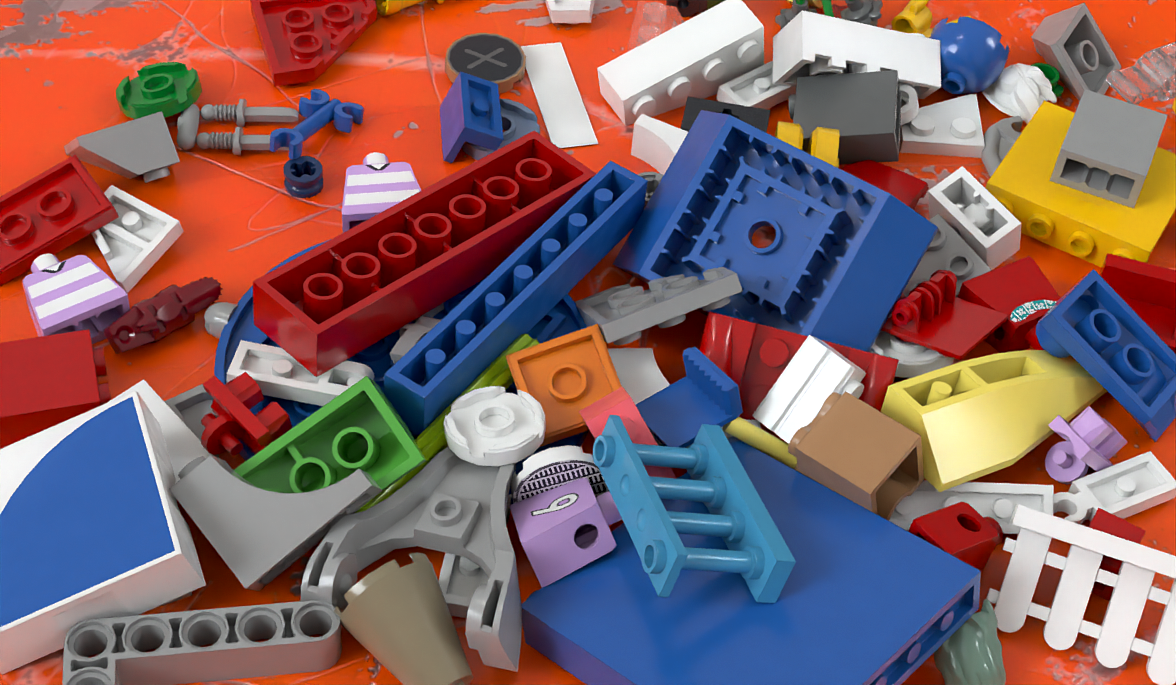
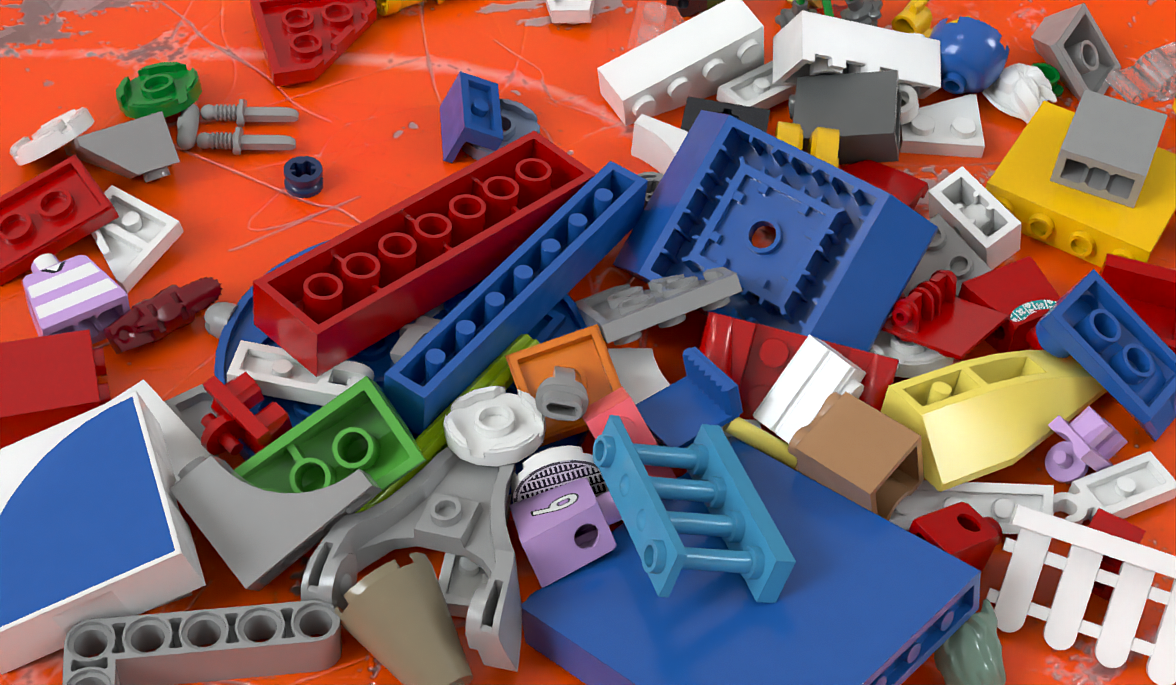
(52, 136): none -> white tile
(318, 113): blue bar -> none
(375, 188): torso -> none
(487, 57): black tile -> none
(558, 96): white sticker -> none
(562, 396): none -> light grey piece
(999, 140): light grey piece -> none

